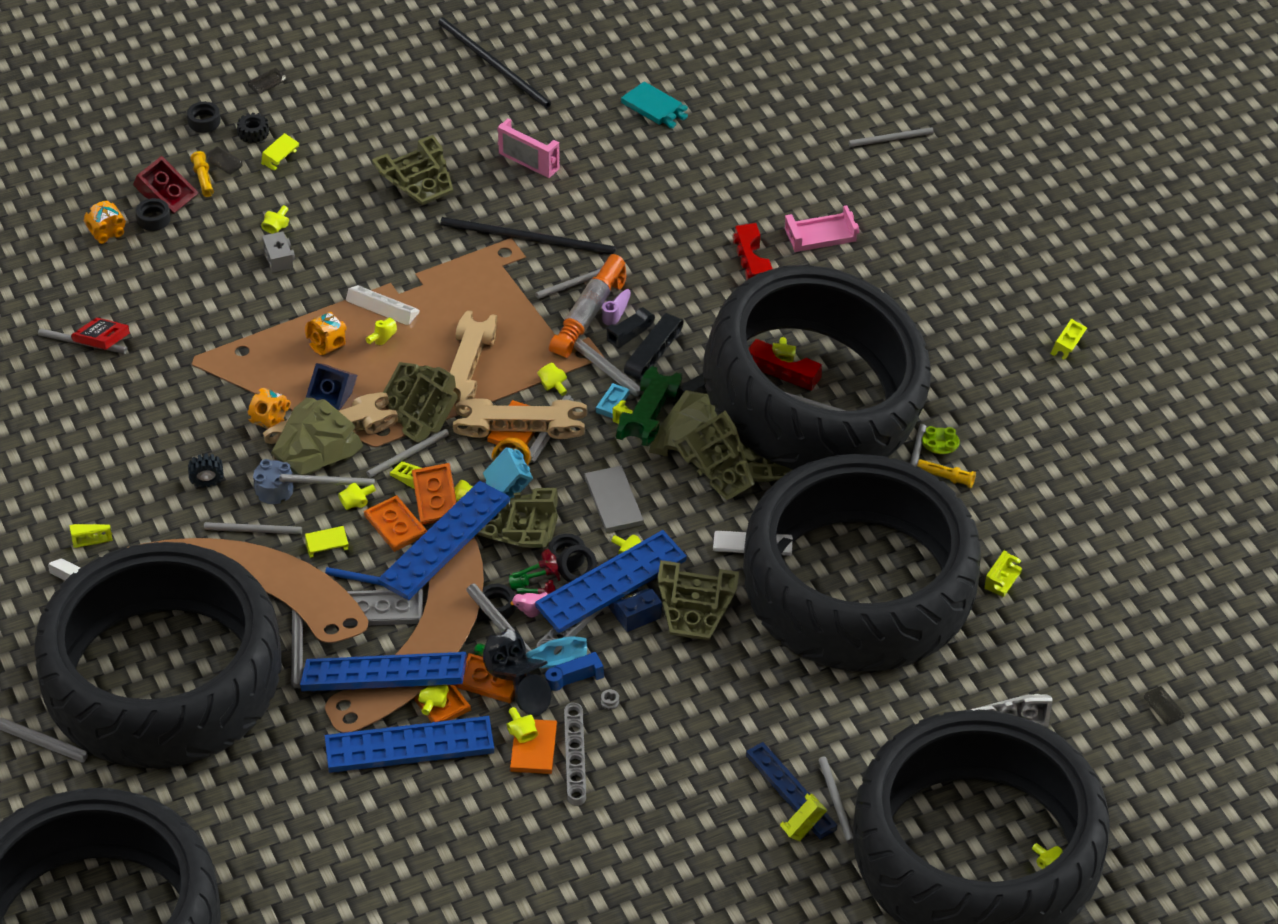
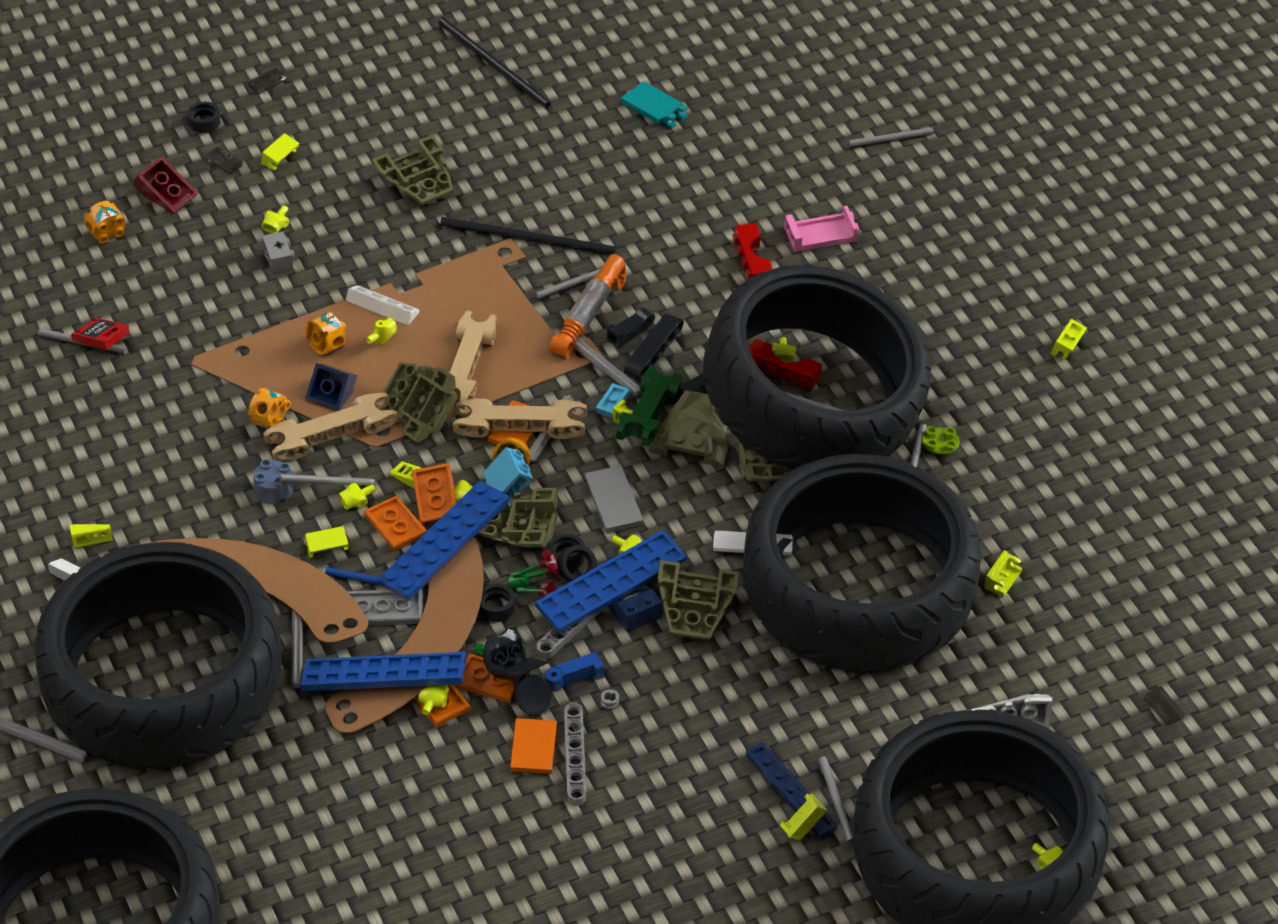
(152, 205): black tyre -> none
(201, 169): yellow pin -> none
(205, 470): black wheel -> none
(253, 127): black tyre -> none
(253, 528): light grey piece -> none
(316, 437): olive wedge -> none
(407, 453): light grey piece -> none
(409, 744): blue plate -> none
(490, 610): light grey axle -> none
(522, 727): neon yellow piece -> none
(526, 603): bright pink animal -> none
(528, 151): bright pink panel -> none
(552, 377): neon yellow piece -> none
(572, 648): medium azure piece -> none
(614, 309): lavender piece -> none
(718, 455): olive wedge -> none
(954, 475): yellow pin -> none

